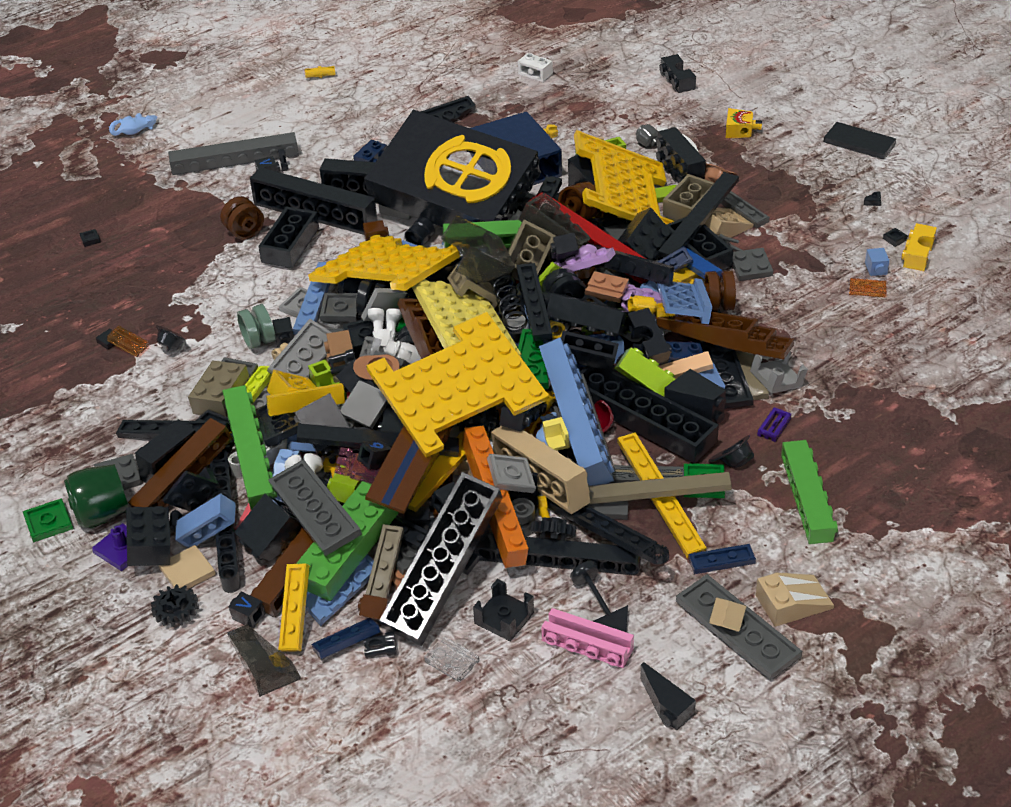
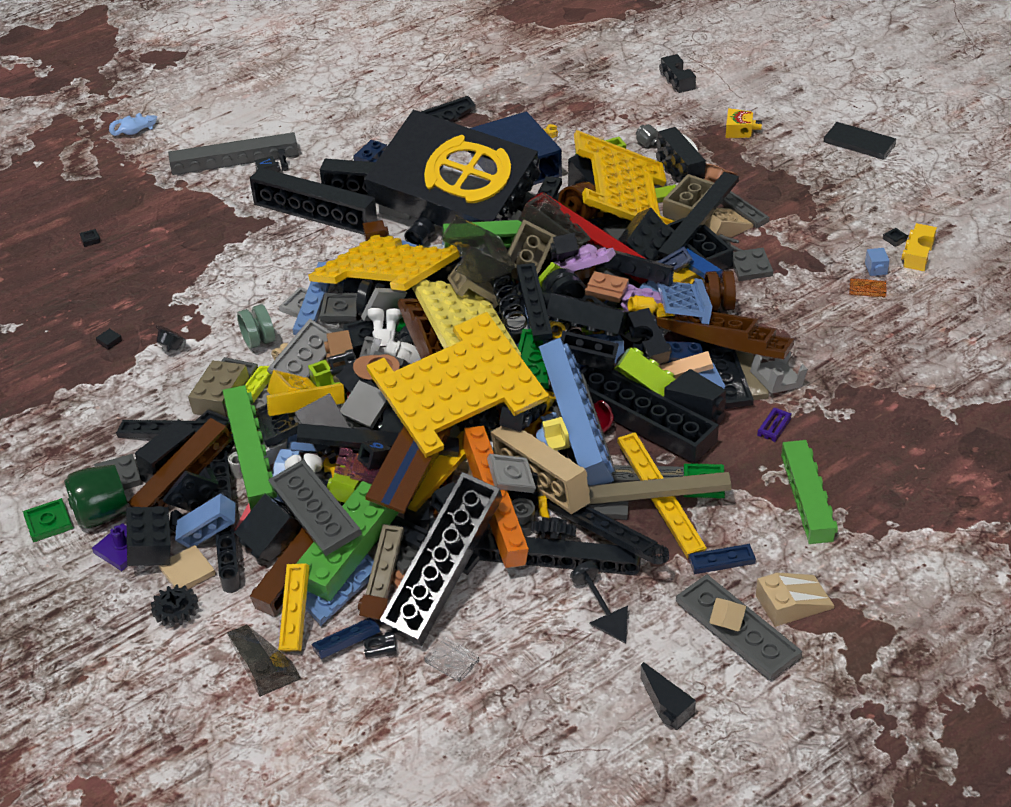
(125, 343): clear orange tile -> none
(242, 217): reddish brown wheel -> none
(246, 609): black brick -> none
(283, 330): black brick -> none
(288, 237): black brick -> none
(319, 71): yellow pin -> none
(503, 613): black panel -> none
(535, 67): white brick -> none
(588, 638): bright pink brick -> none
(736, 455): black piece -> none
(873, 200): black tile -> none

